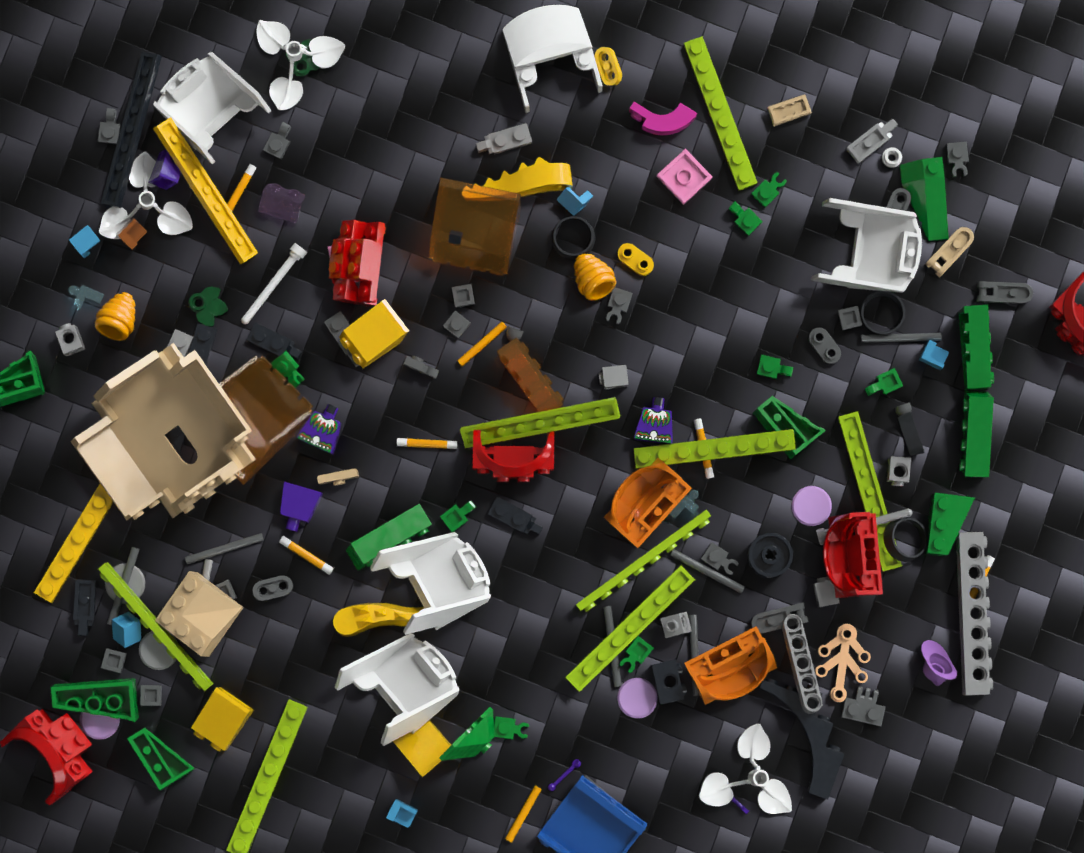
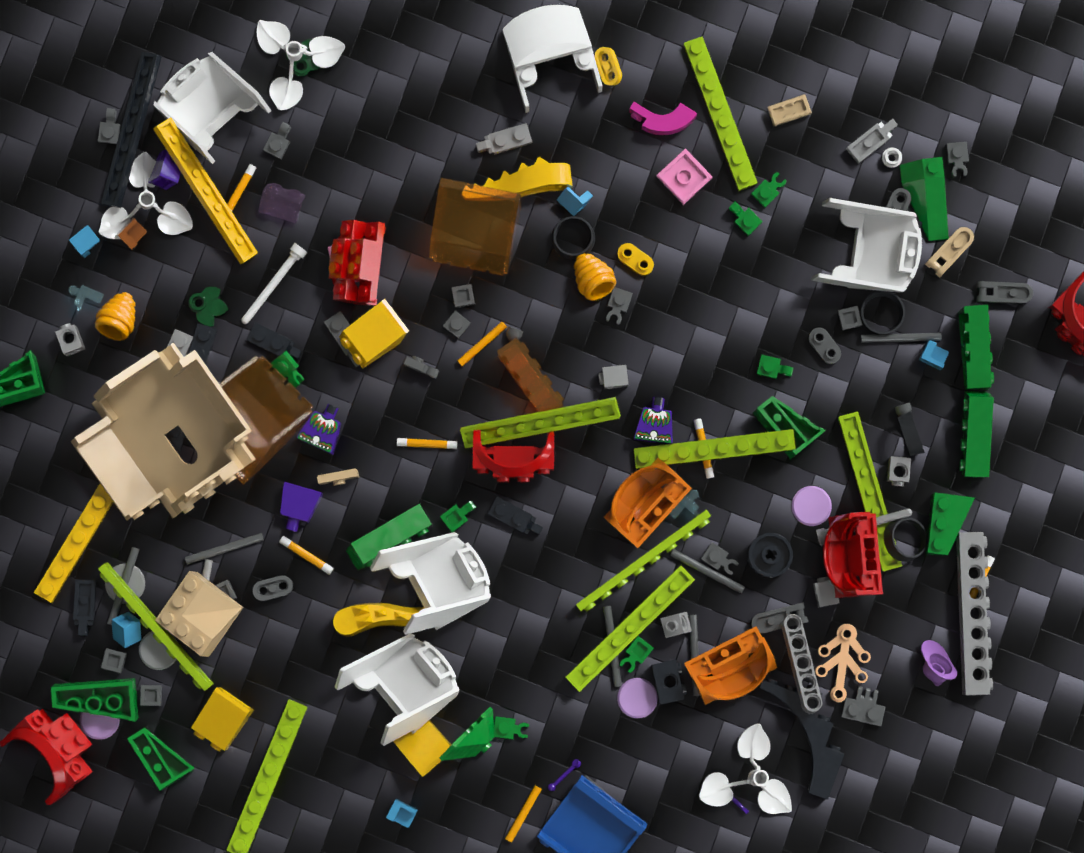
(455, 237): black piece -> none
(886, 382): green plate -> none

